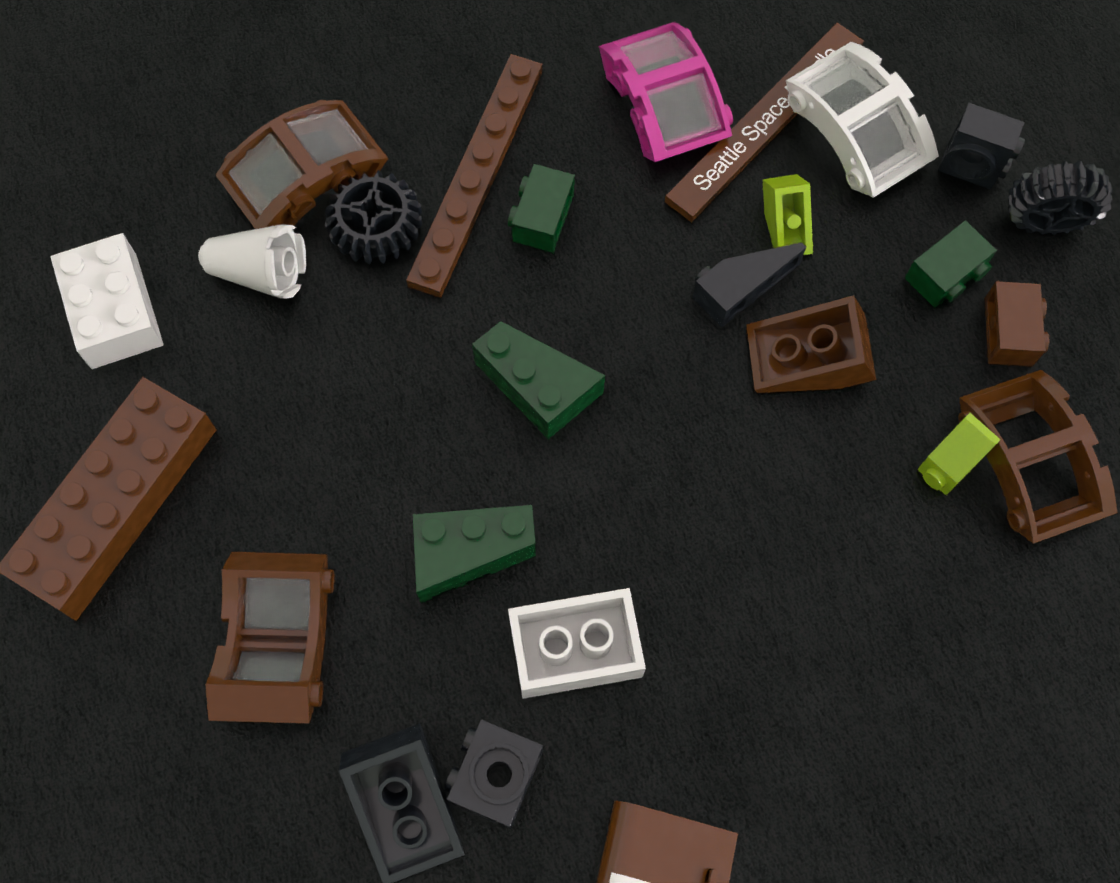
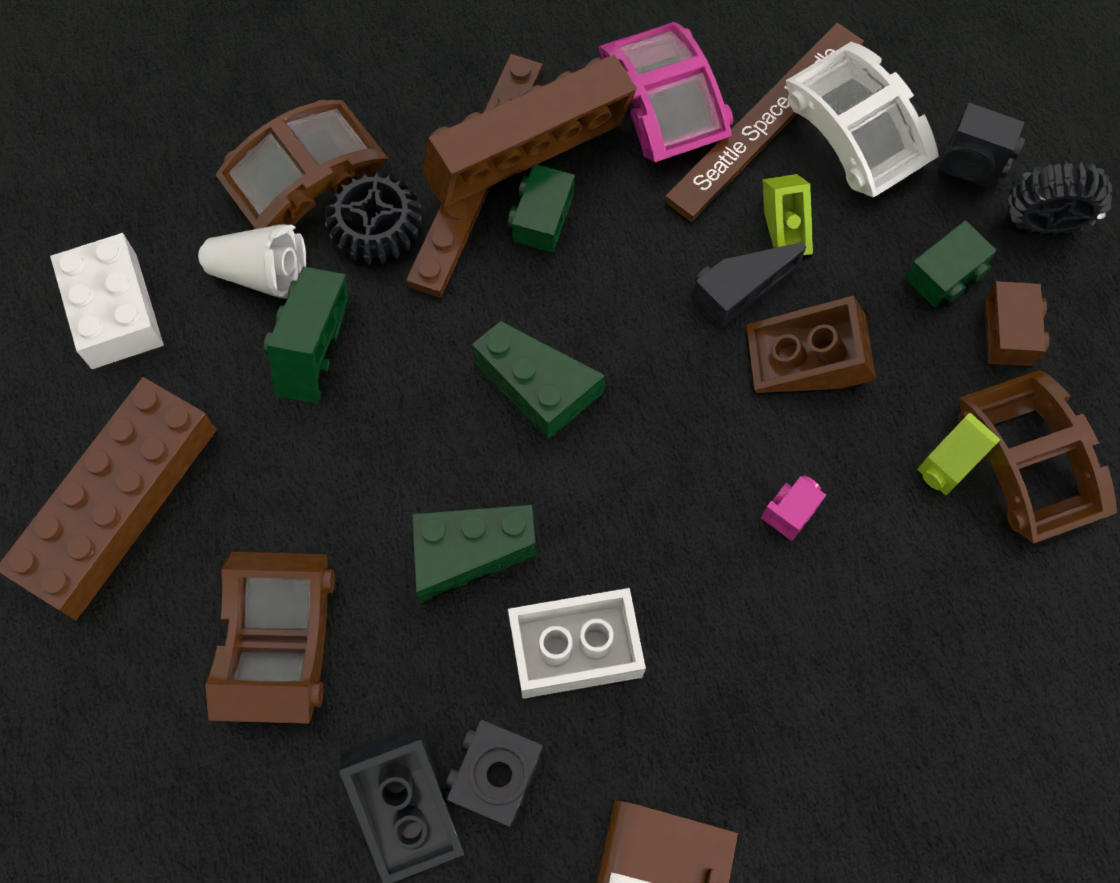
(304, 333): none -> dark green wedge
(527, 130): none -> reddish brown brick
(793, 506): none -> dark pink brick

